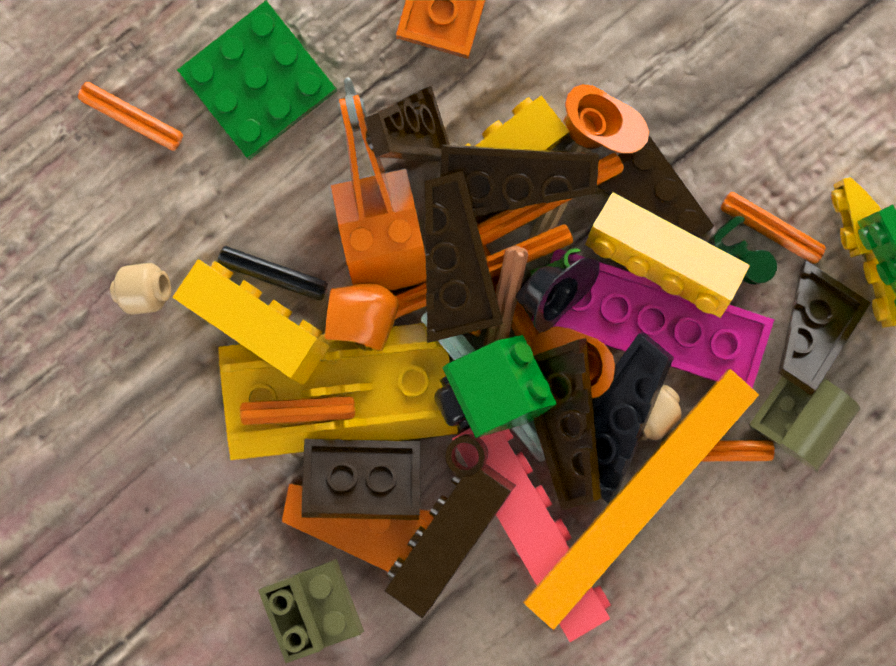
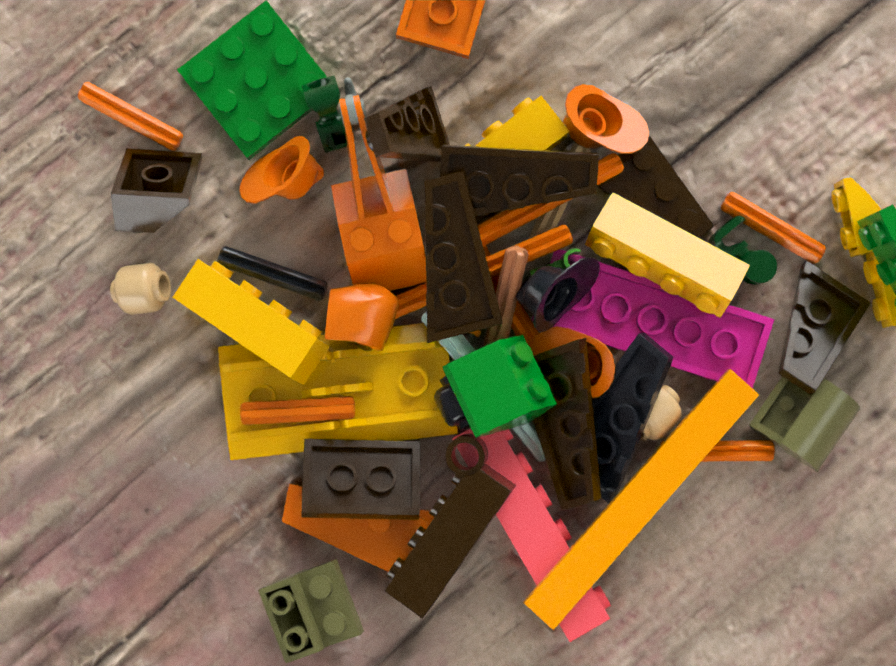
(152, 188): none -> dark brown slope
(283, 172): none -> orange piece
(323, 98): none -> dark green leg

